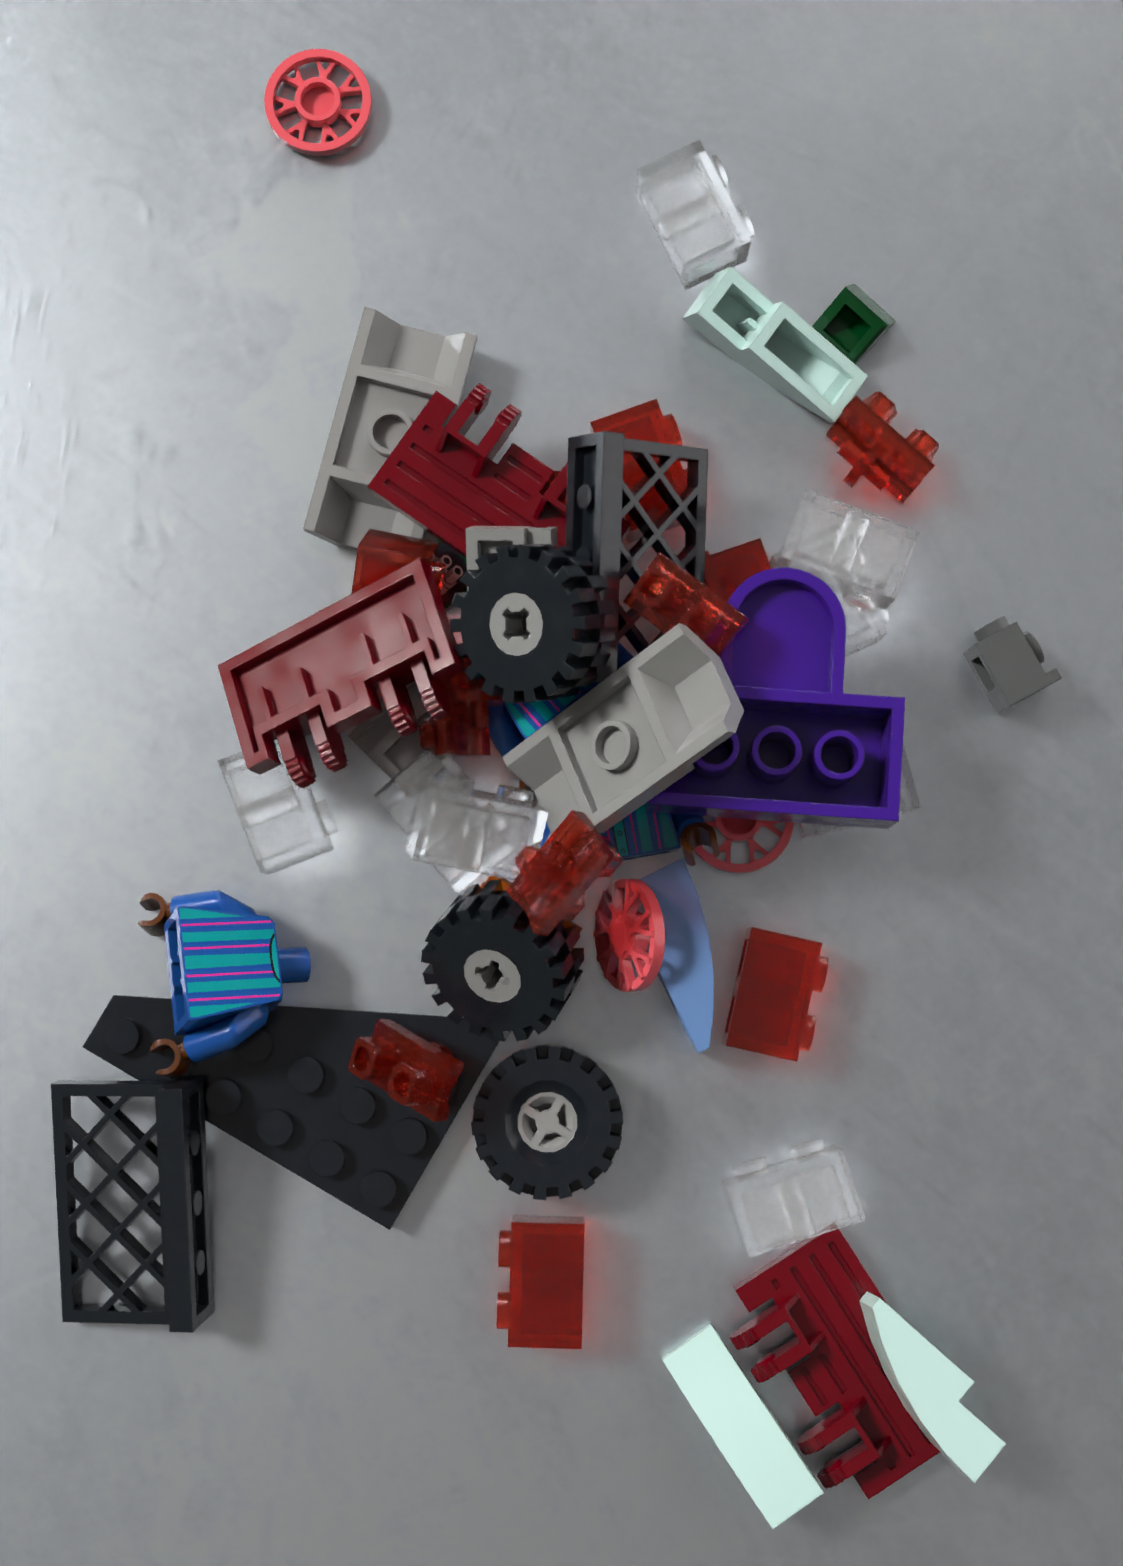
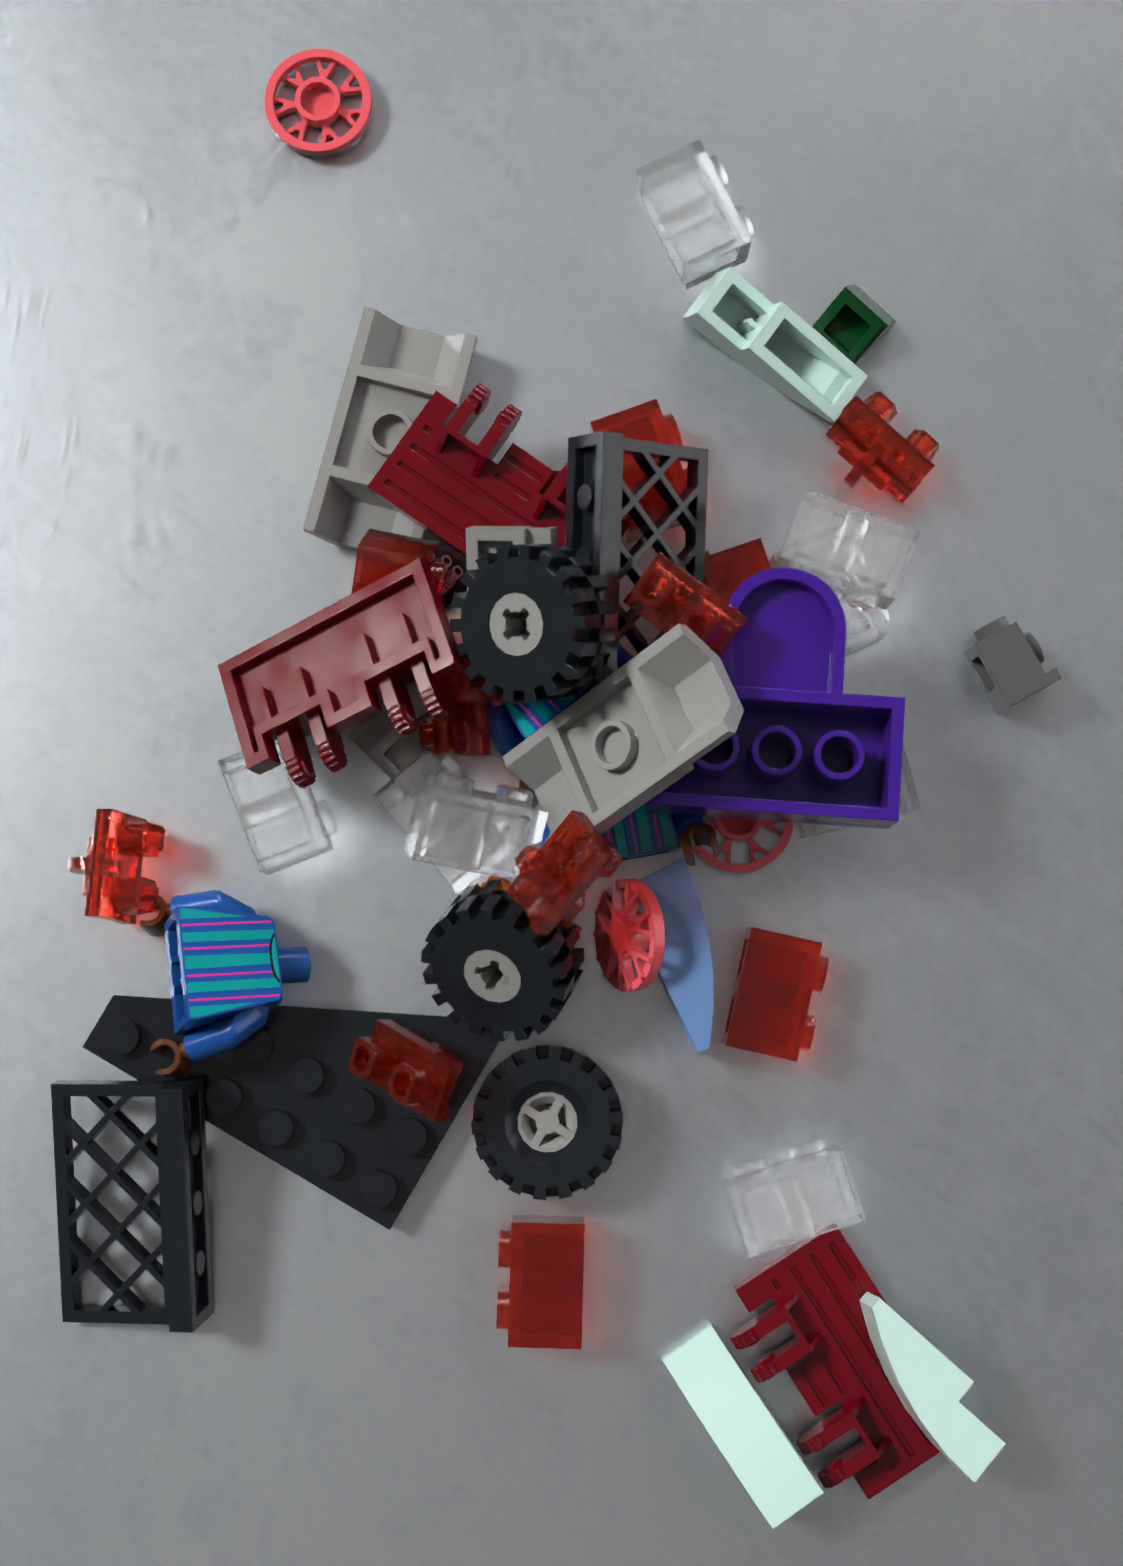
(115, 866): none -> clear red hips

